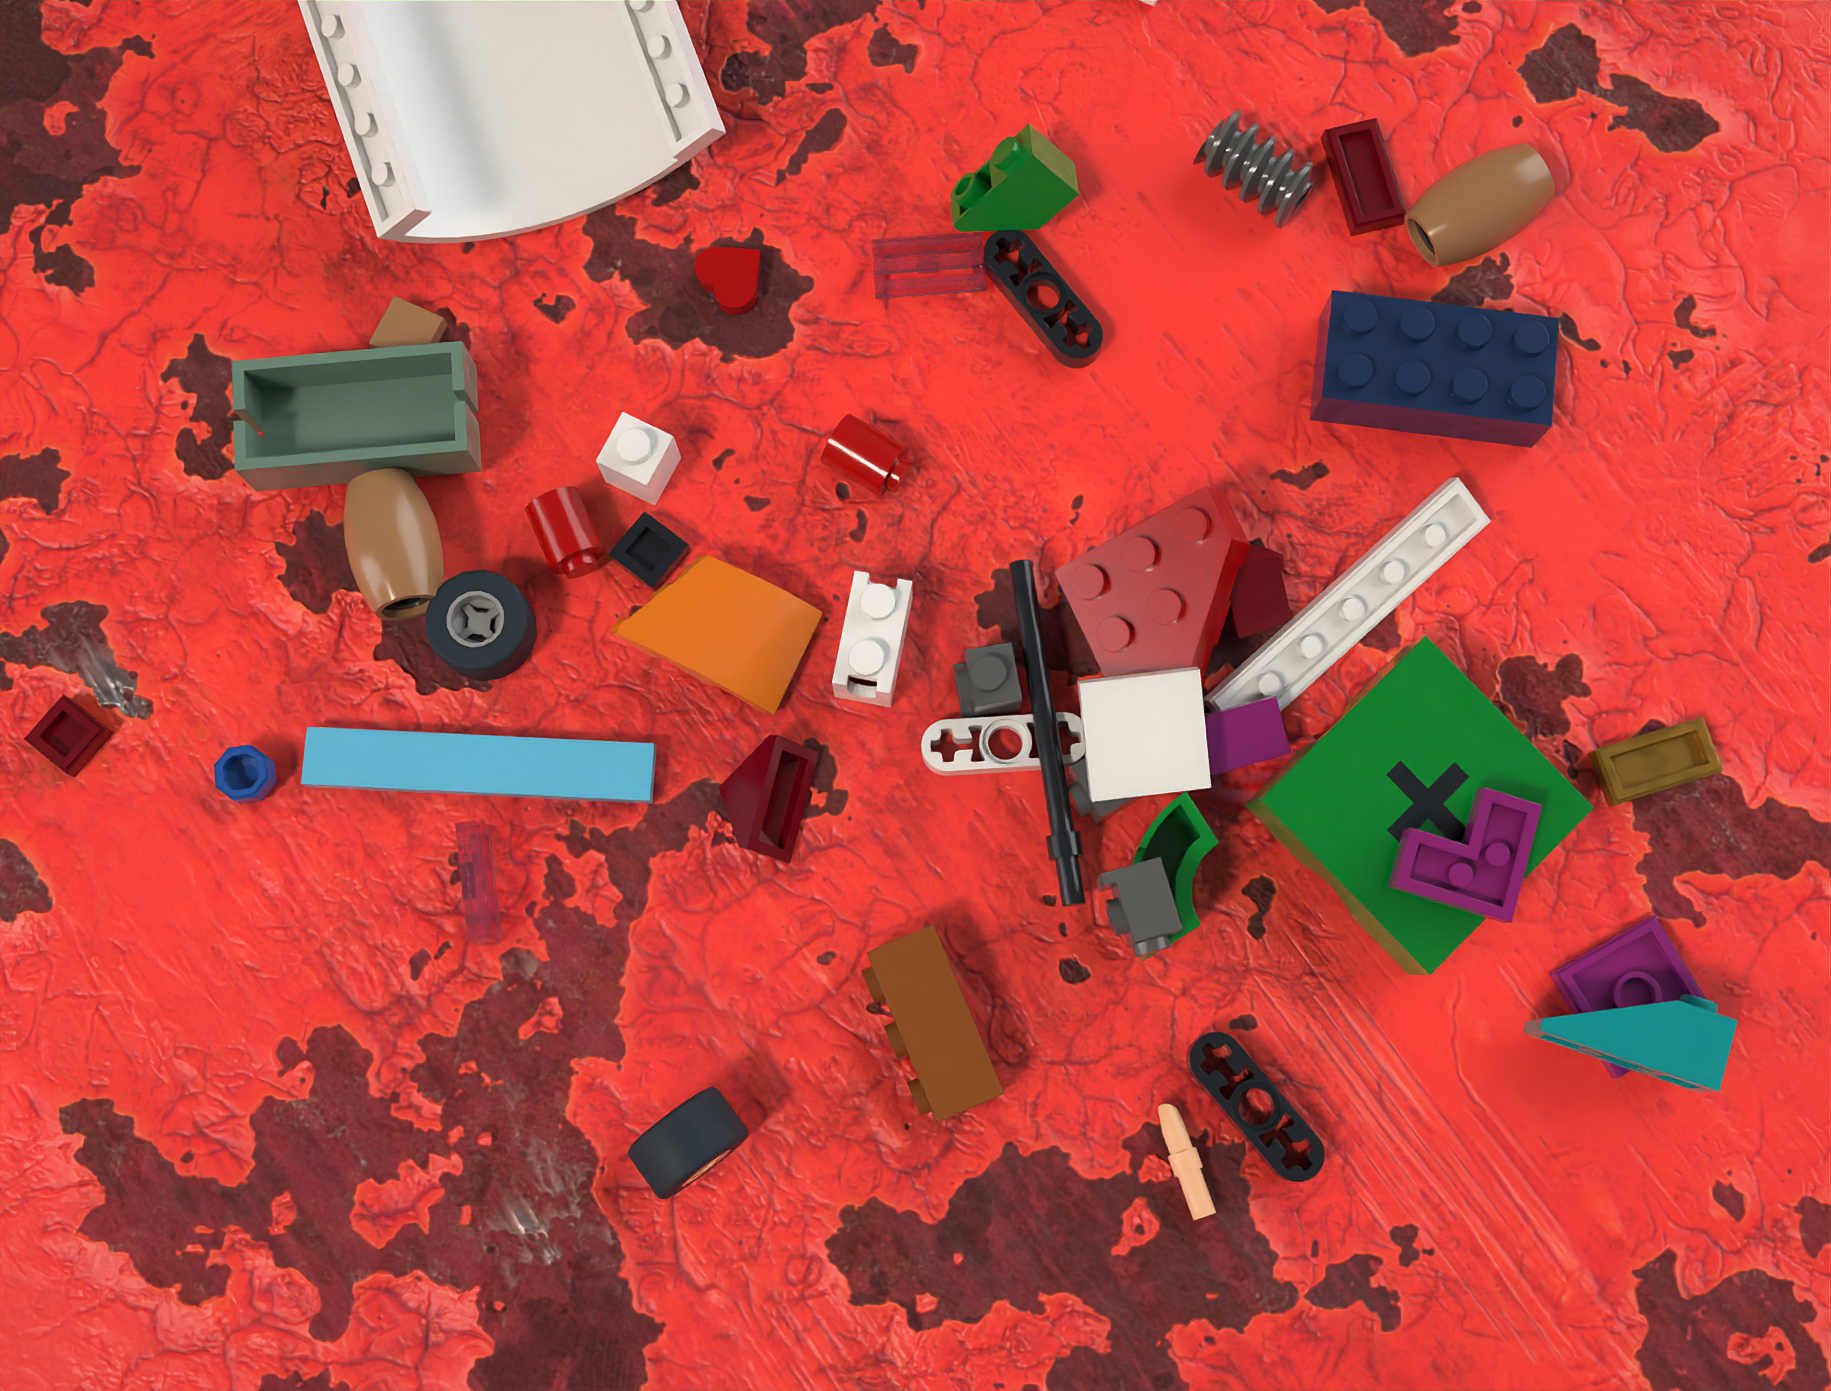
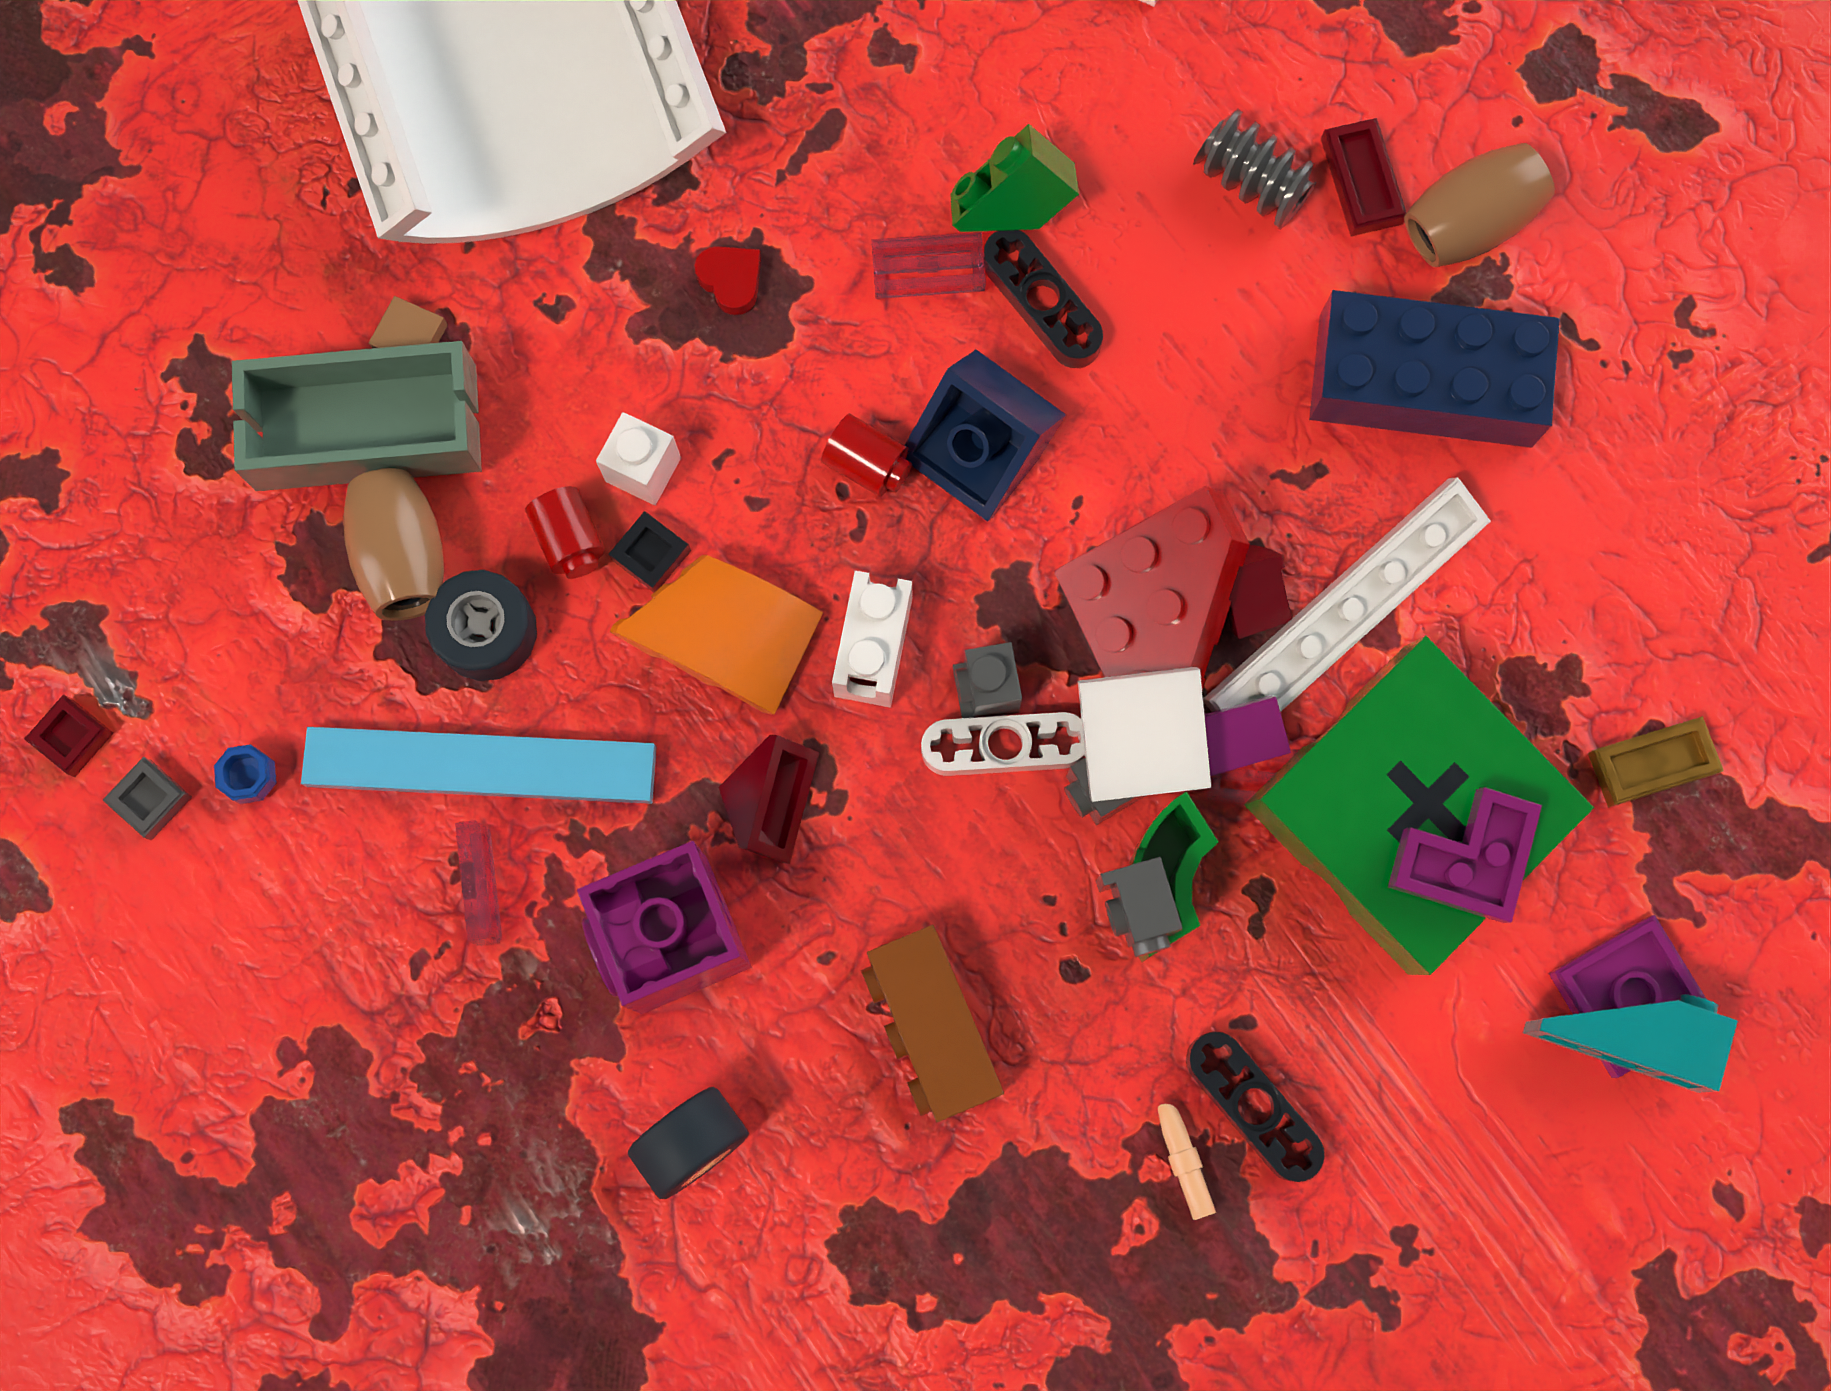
(147, 798): none -> dark grey tile
(661, 929): none -> magenta brick
(981, 433): none -> dark blue slope
(1064, 843): black bar -> none

